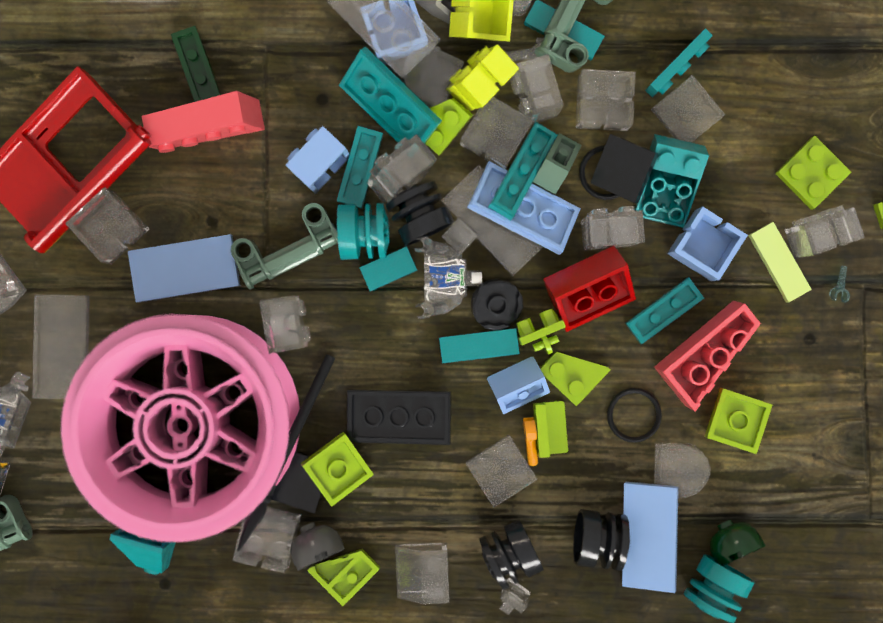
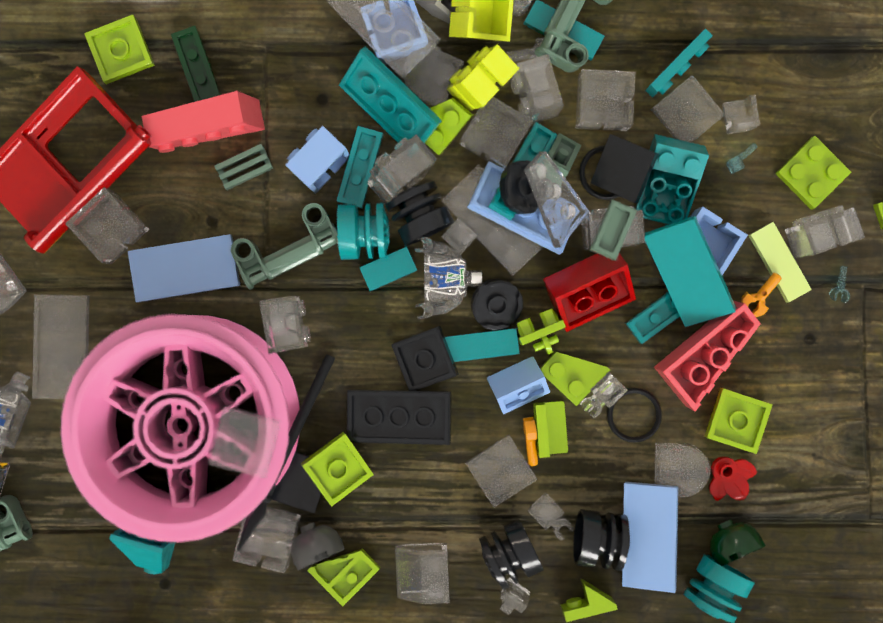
(119, 49): none -> lime plate
(238, 158): none -> sand green tile
(245, 442): none -> clear tile
(425, 359): none -> black tile
(516, 188): none -> black tile
(548, 513): none -> clear plate
(555, 197): none -> clear wing
(595, 603): none -> lime slope
(605, 392): none -> clear plate
(613, 230): none -> sand green tile
(690, 271): none -> teal tile
(733, 480): none -> red plate
(736, 163): none -> clear light blue hand
(741, 115): none -> clear panel
(761, 295): none -> light orange bar

